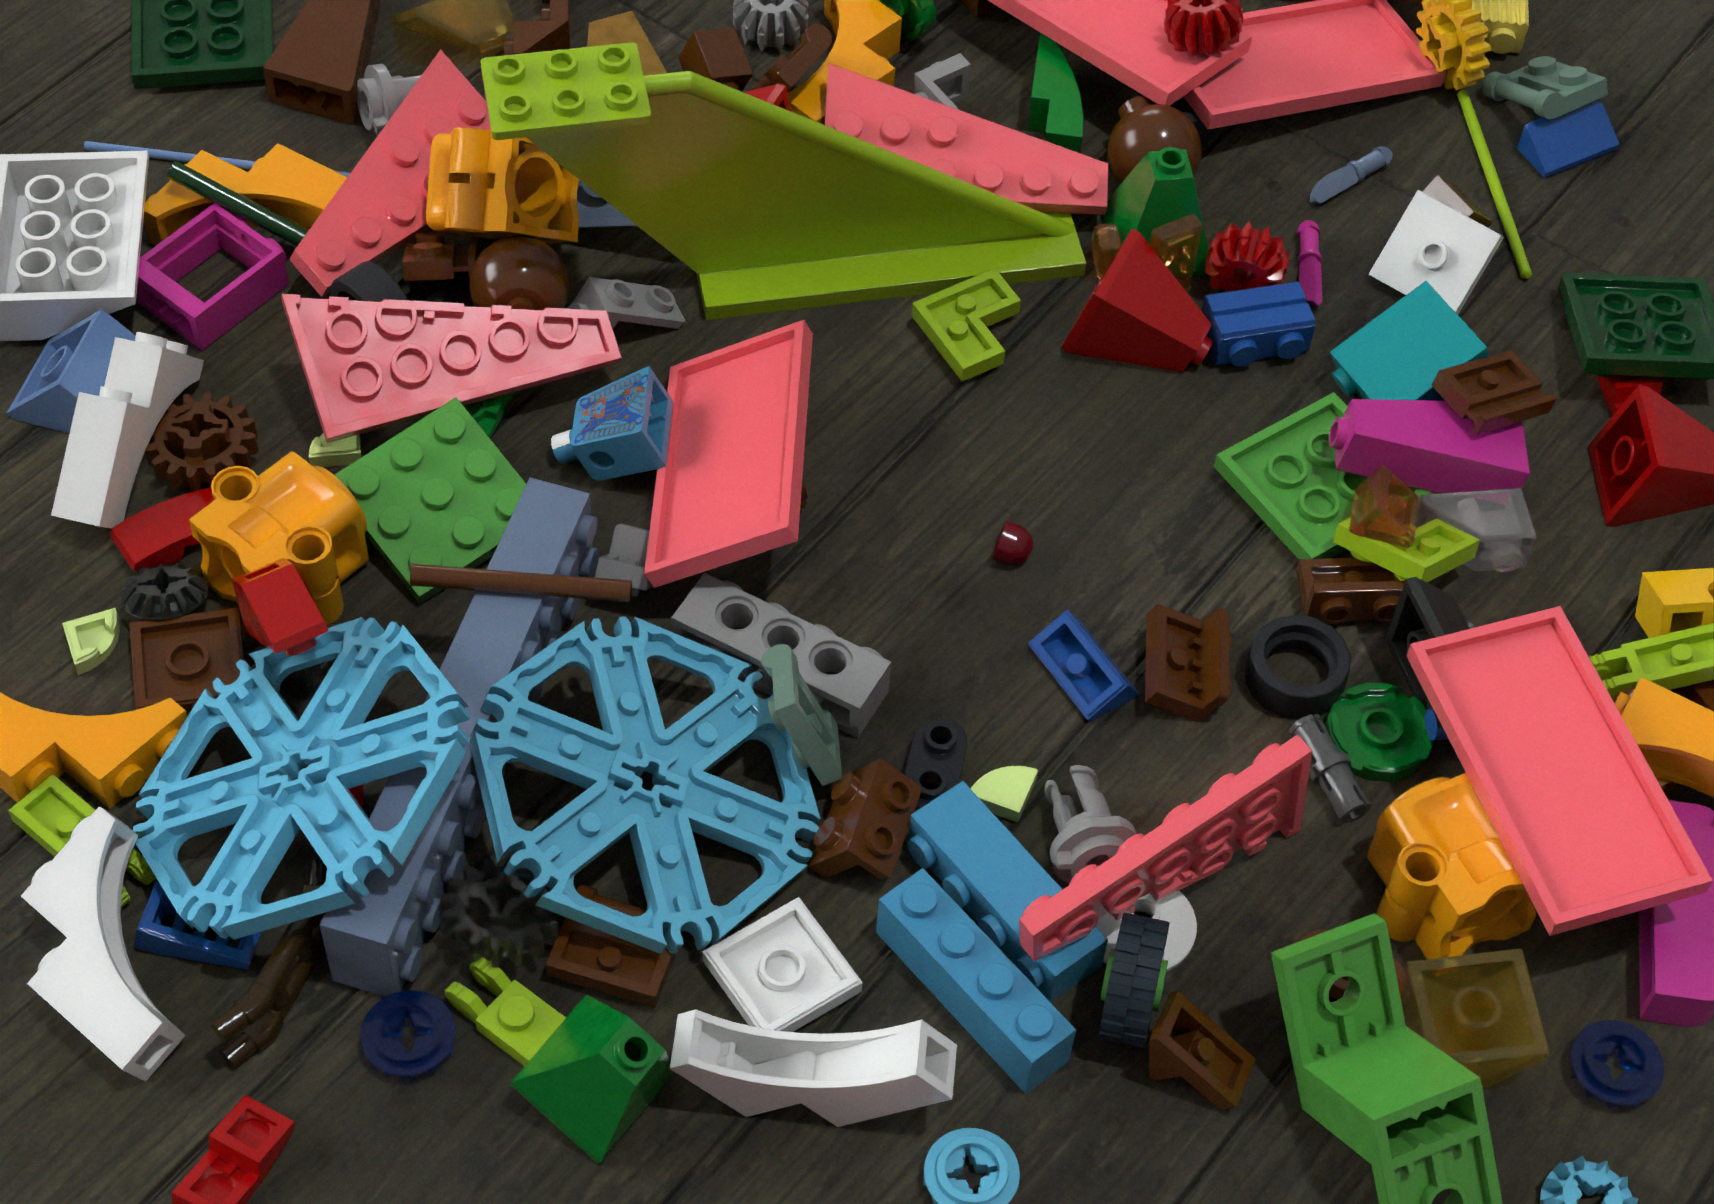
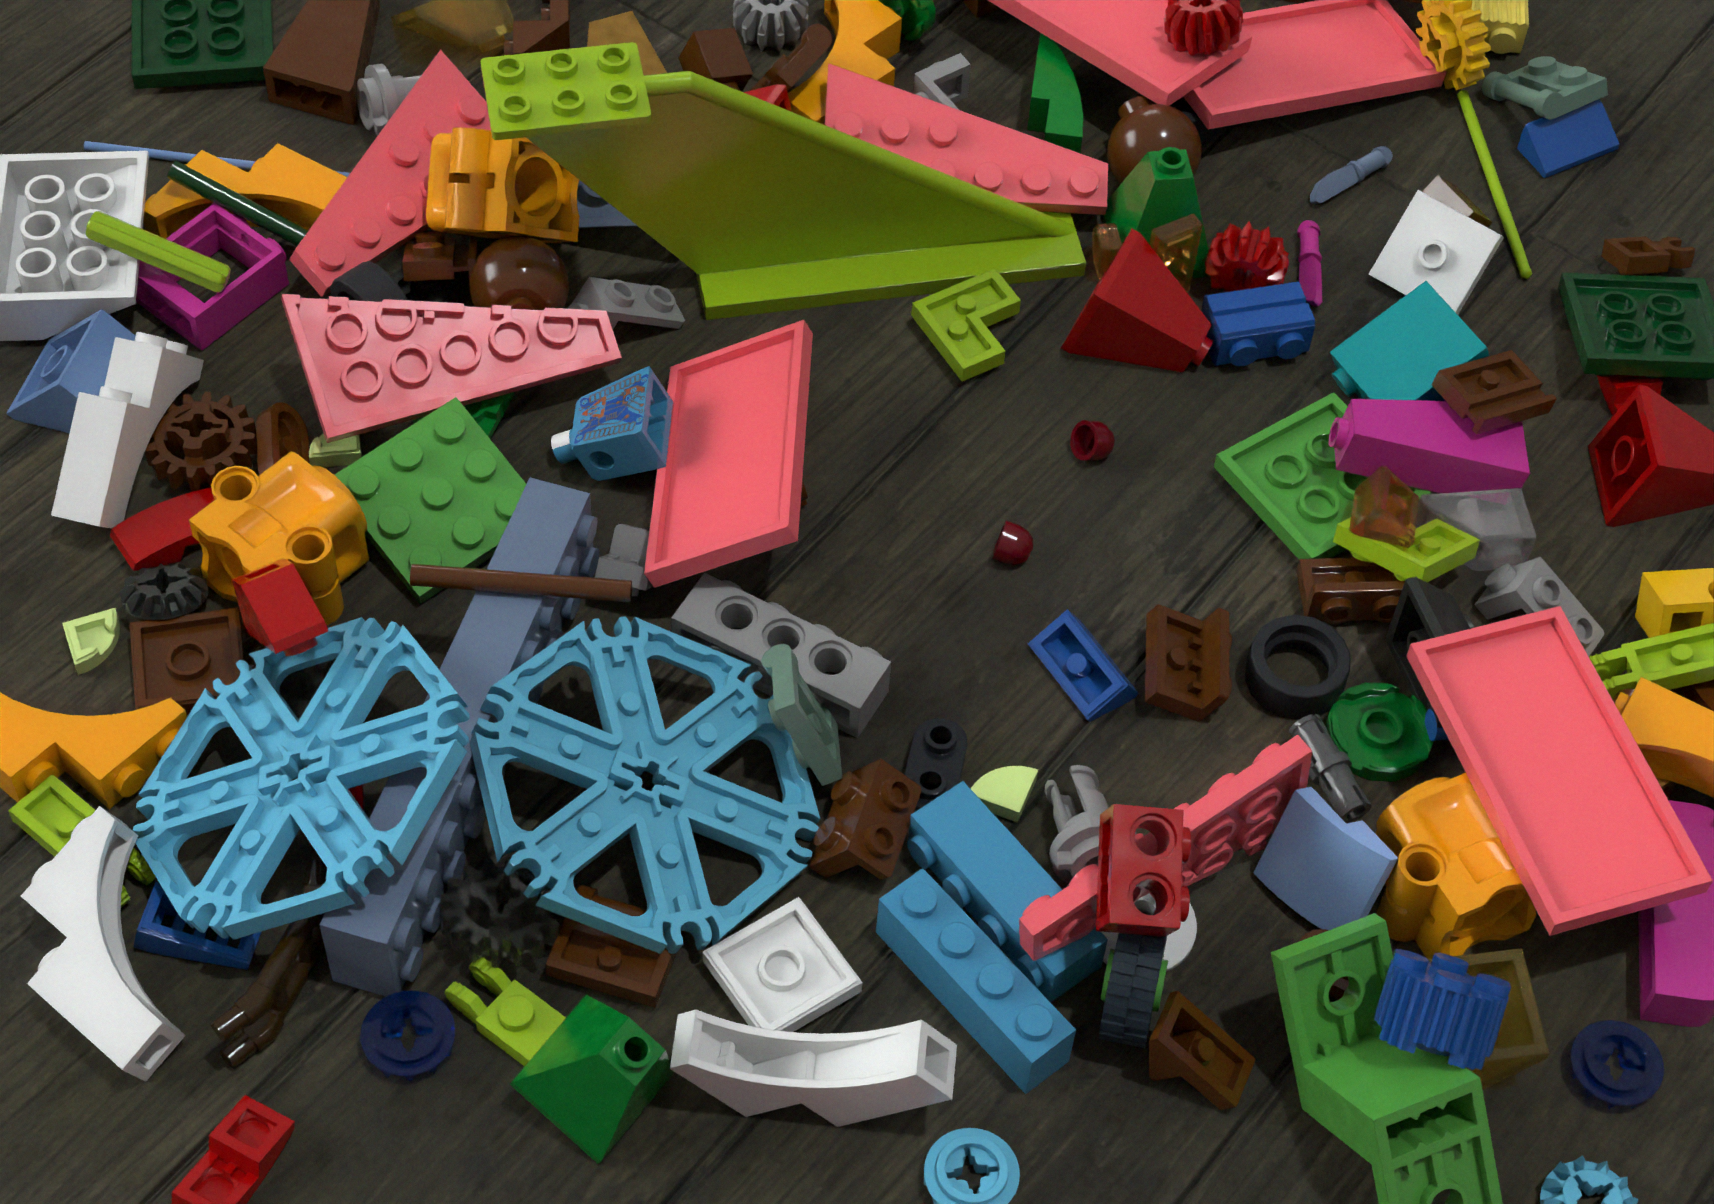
(158, 251): none -> lime axle
(278, 433): none -> reddish brown plate
(1091, 440): none -> dark red hinge
(1125, 866): none -> red brick
(1322, 864): none -> light blue slope
(1441, 1008): none -> blue brick
(1535, 589): none -> light grey bracket
(1646, 256): none -> reddish brown plate

